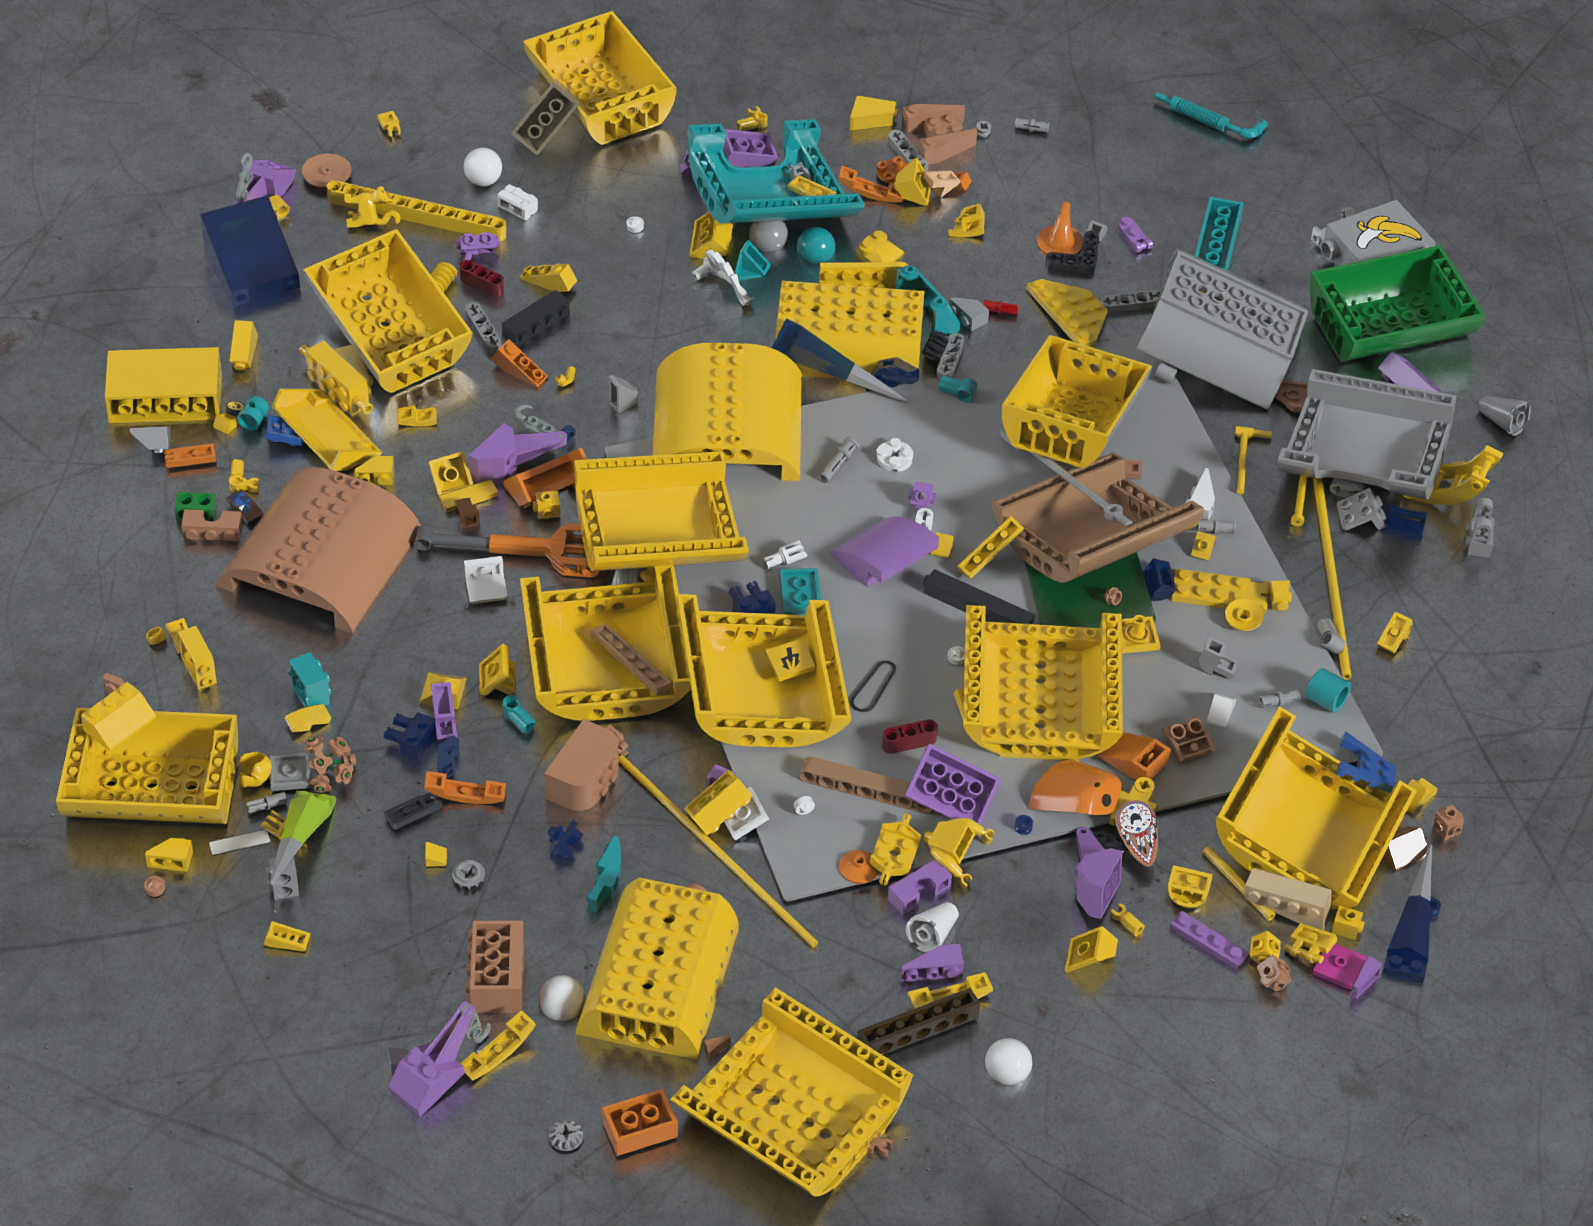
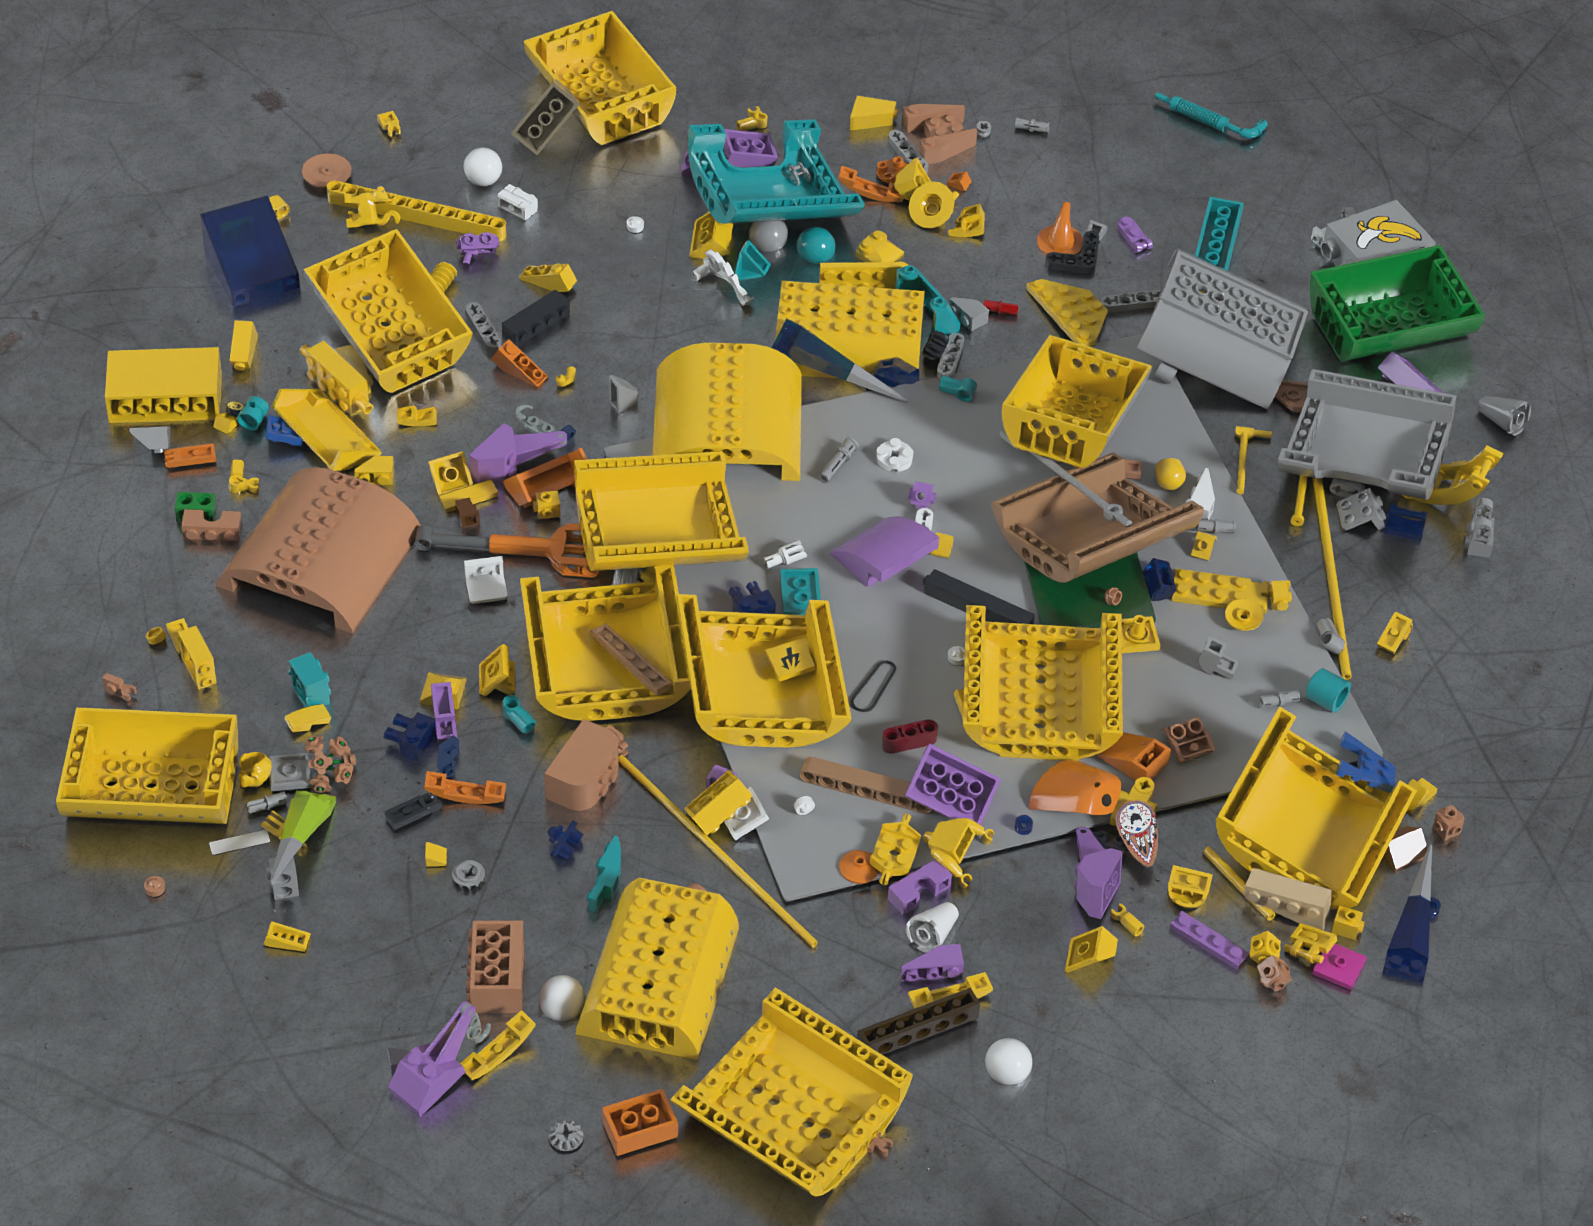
(117, 716): yellow slope -> none
(171, 855): yellow slope -> none
(243, 503): slope -> none
(262, 178): medium lavender slope -> none
(481, 278): dark red beam -> none
(716, 1045): nougat piece -> none
(808, 188): yellow tile -> none
(932, 204): none -> yellow piece
(941, 181): light nougat slope -> none
(990, 548): yellow slope -> none
(1170, 473): none -> yellow helmet
(1220, 710): white slope -> none
(1367, 976): medium lavender slope -> none

